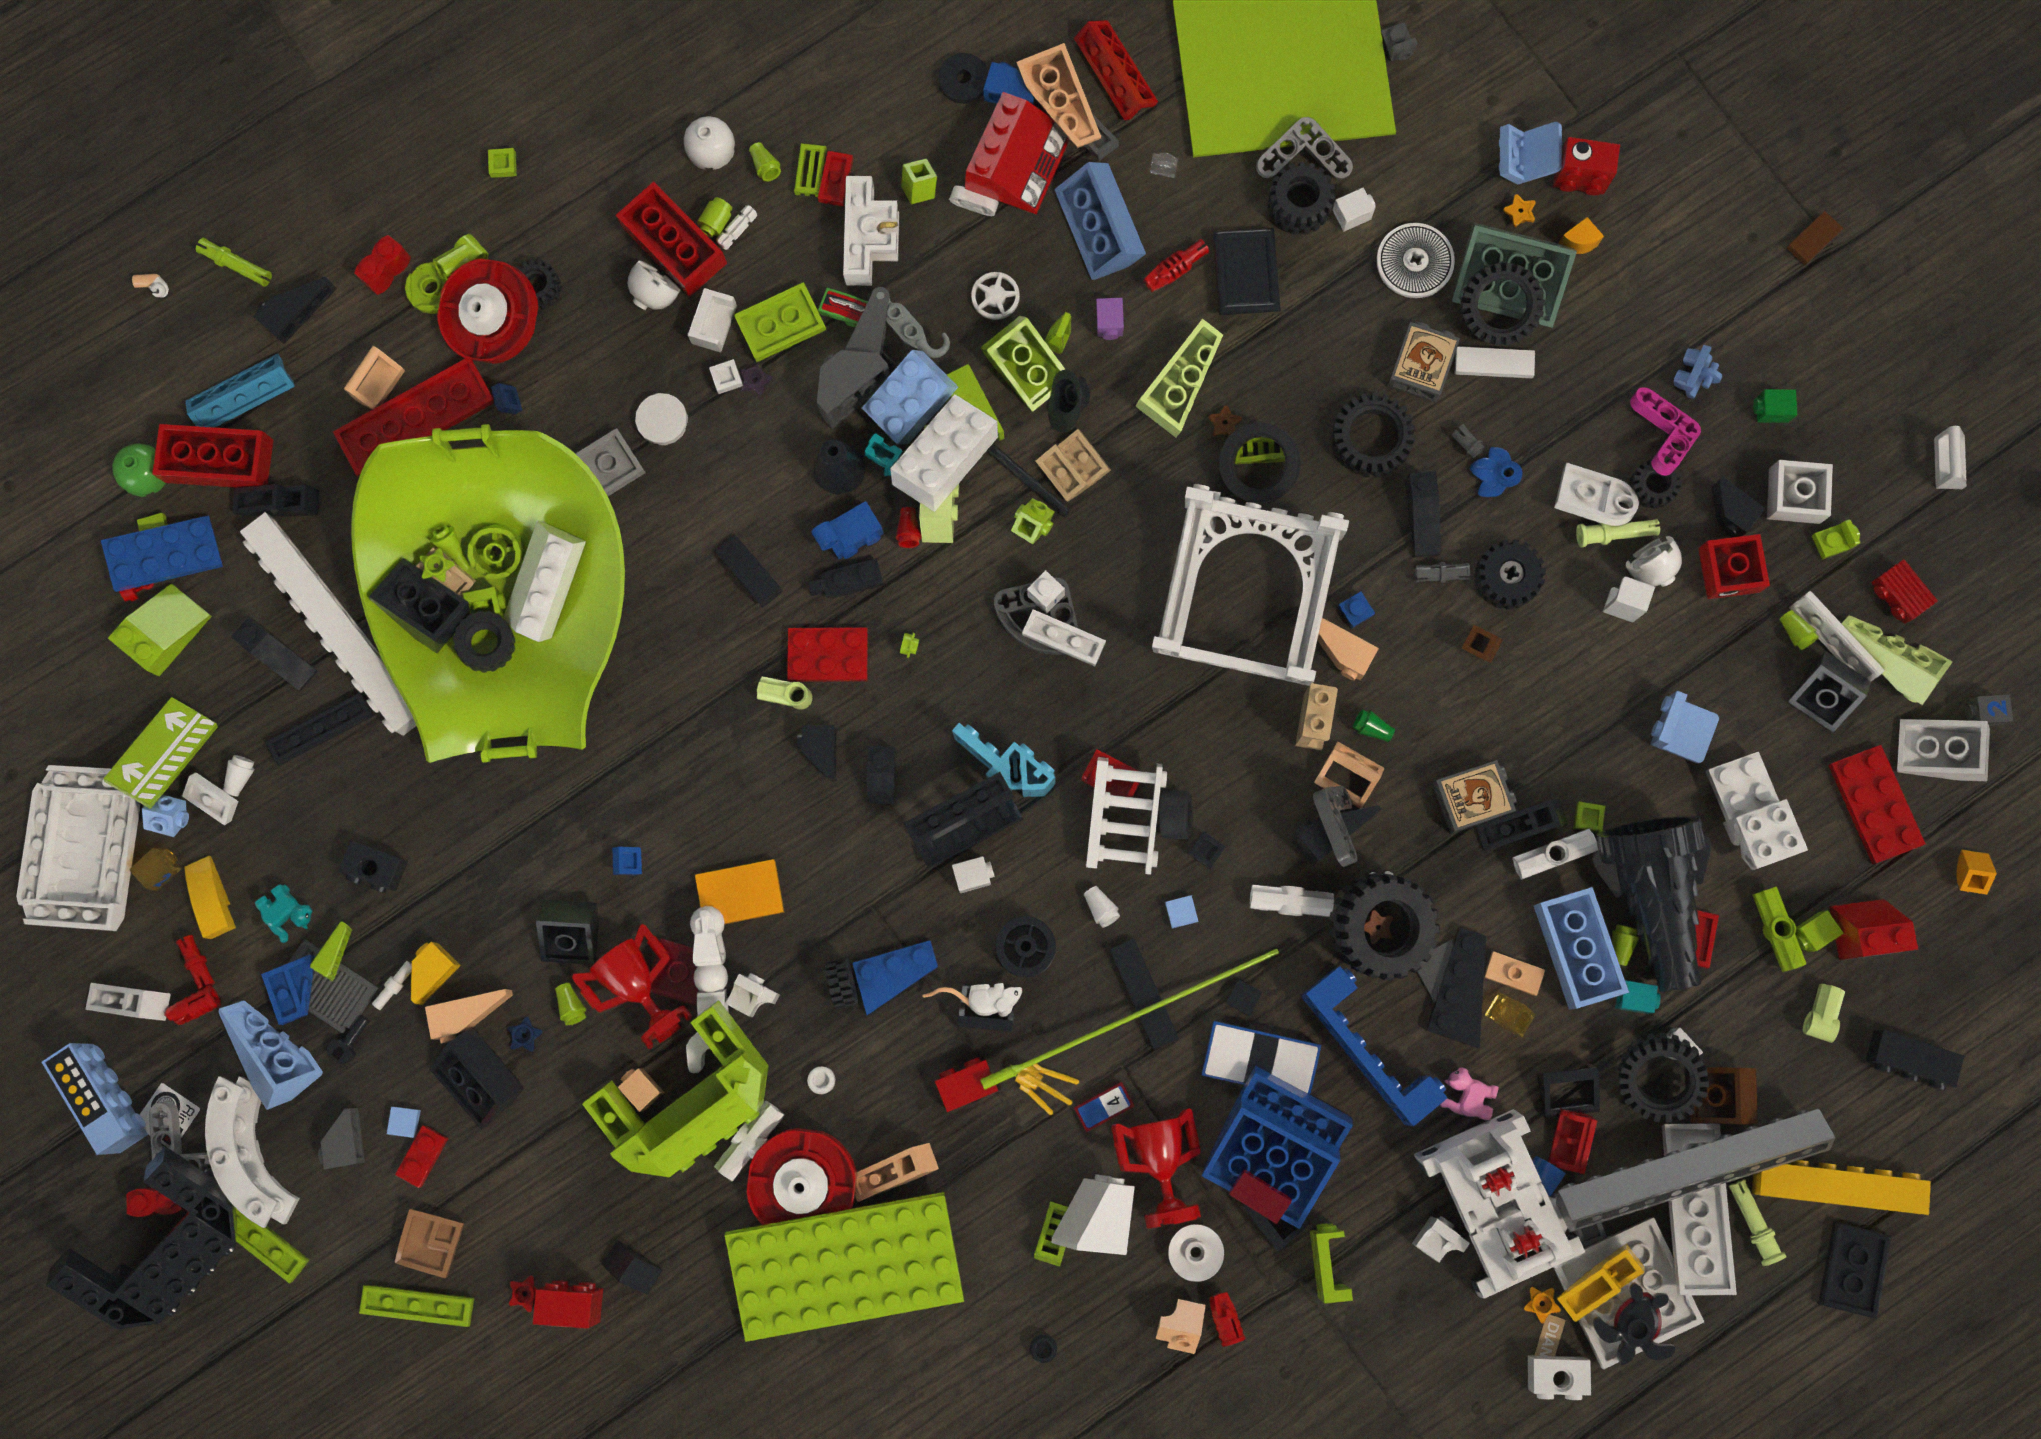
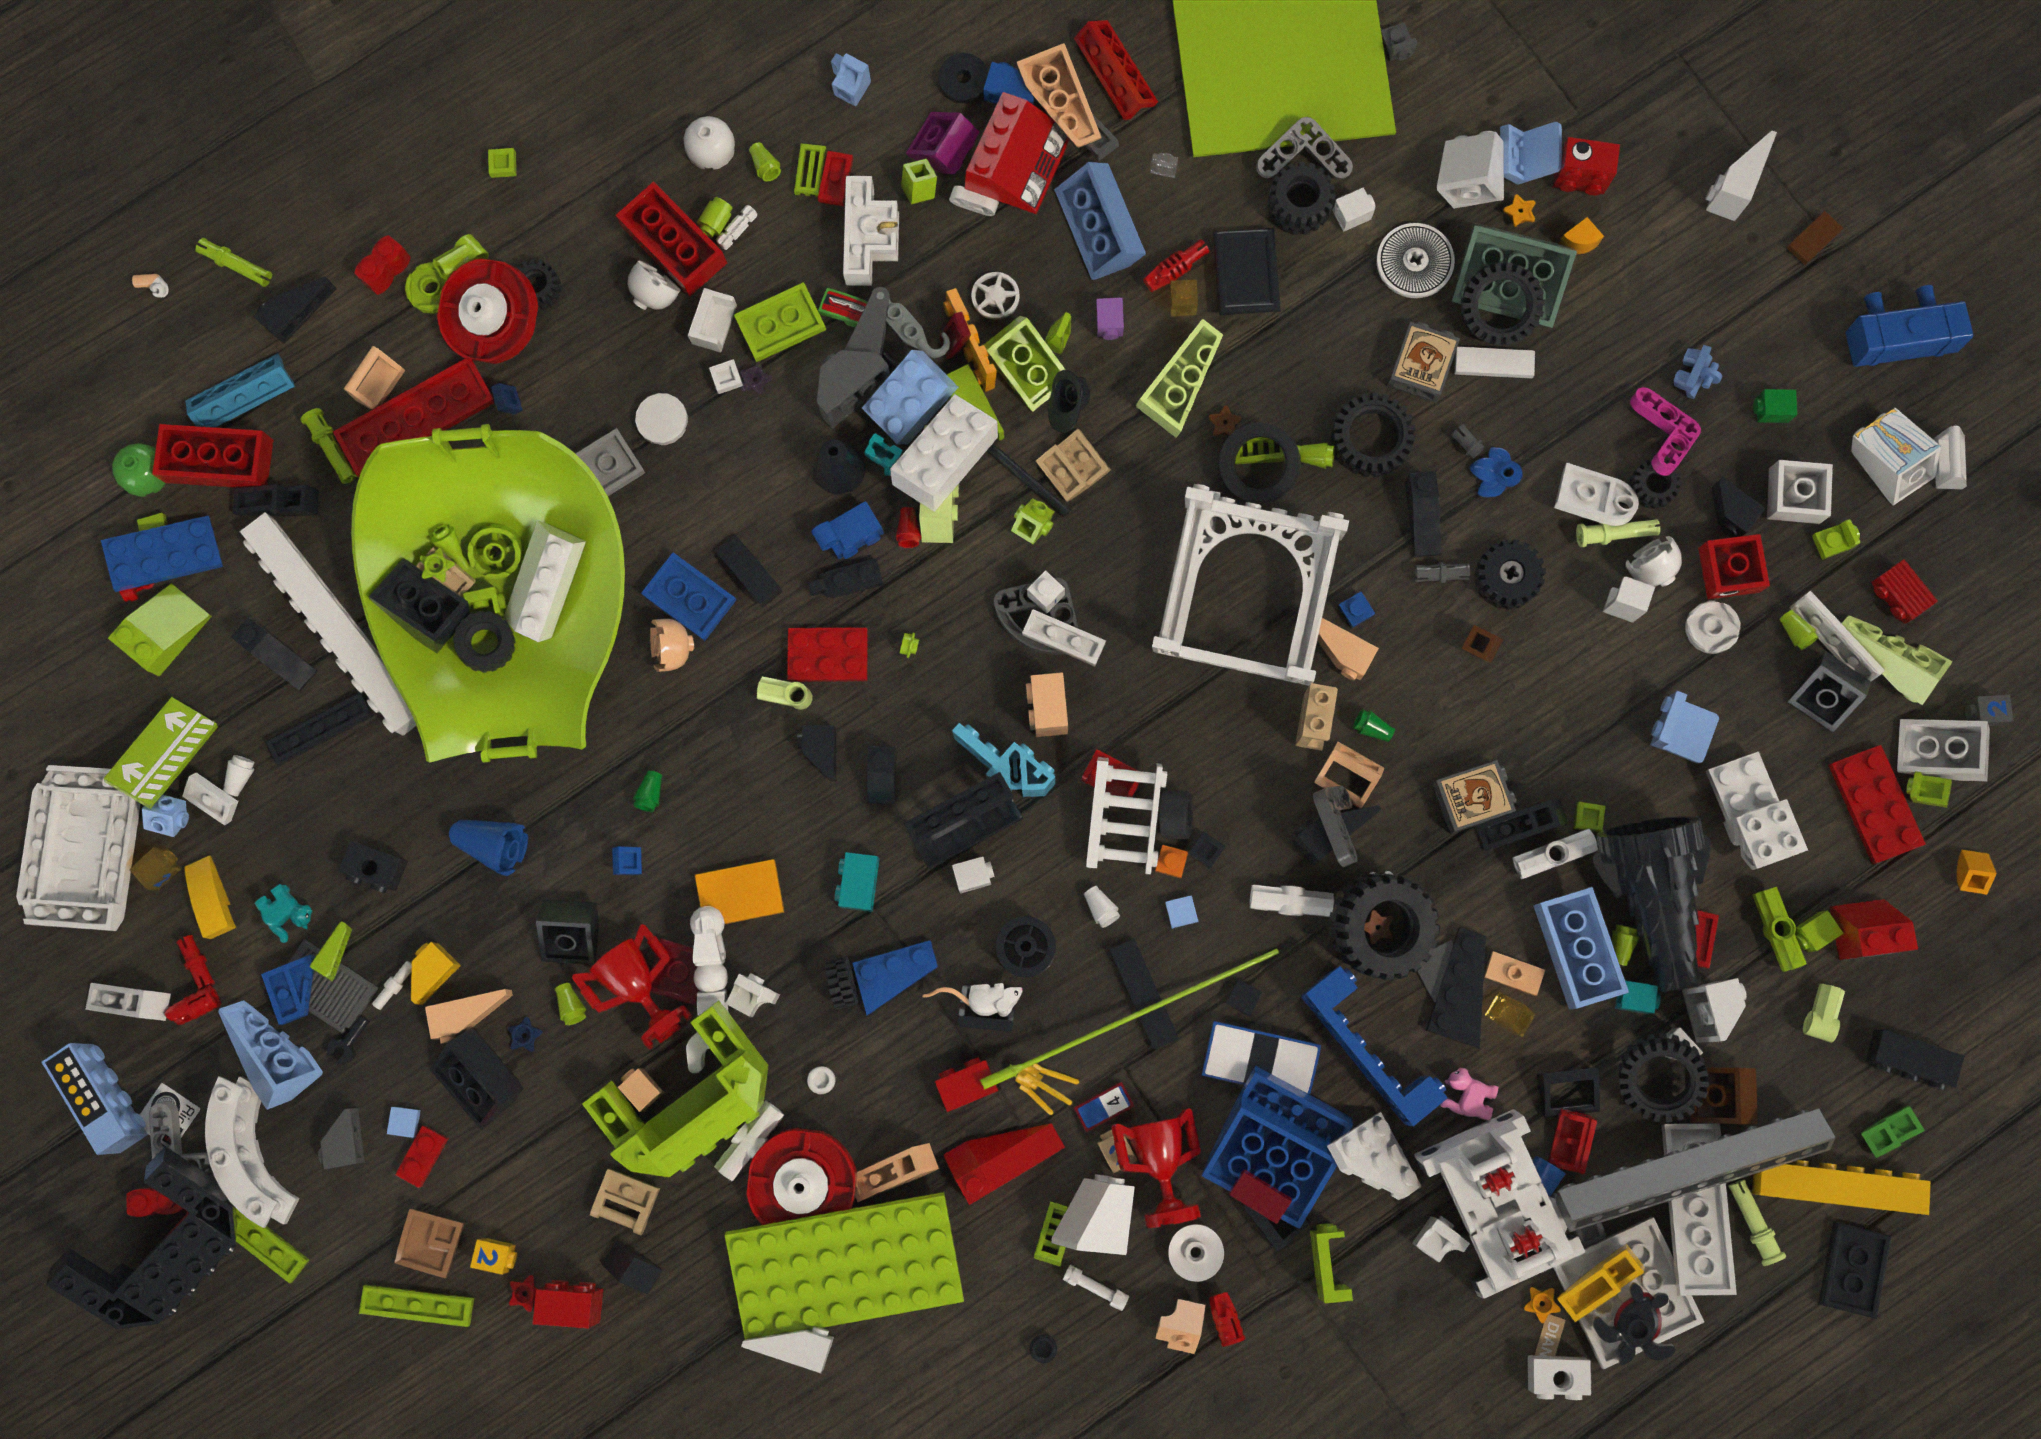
(324, 436): none -> lime pin
(491, 843): none -> blue cone
(493, 1256): none -> yellow brick
(629, 1193): none -> tan plate
(648, 793): none -> green cone
(669, 644): none -> light nougat cylinder
(688, 596): none -> blue plate
(800, 1348): none -> white slope
(851, 78): none -> light blue brick
(858, 881): none -> teal brick
(944, 141): none -> magenta slope
(958, 334): none -> dark red tile
(984, 372): none -> light orange wing
(994, 1160): none -> red wedge
(1049, 704): none -> light nougat brick
(1108, 1149): none -> tan brick
(1117, 1298): none -> white bar
(1171, 861): none -> orange plate
(1183, 297): none -> clear yellow brick
(1317, 454): none -> lime cone
(1375, 1157): none -> white plate
(1472, 170): none -> white slope
(1712, 627): none -> white tile
(1714, 1008): none -> white slope
(1736, 187): none -> white slope
(1892, 1131): none -> bright green slope
(1896, 455): none -> white slope
(1908, 332): none -> blue piece
(1929, 790): none -> lime bracket

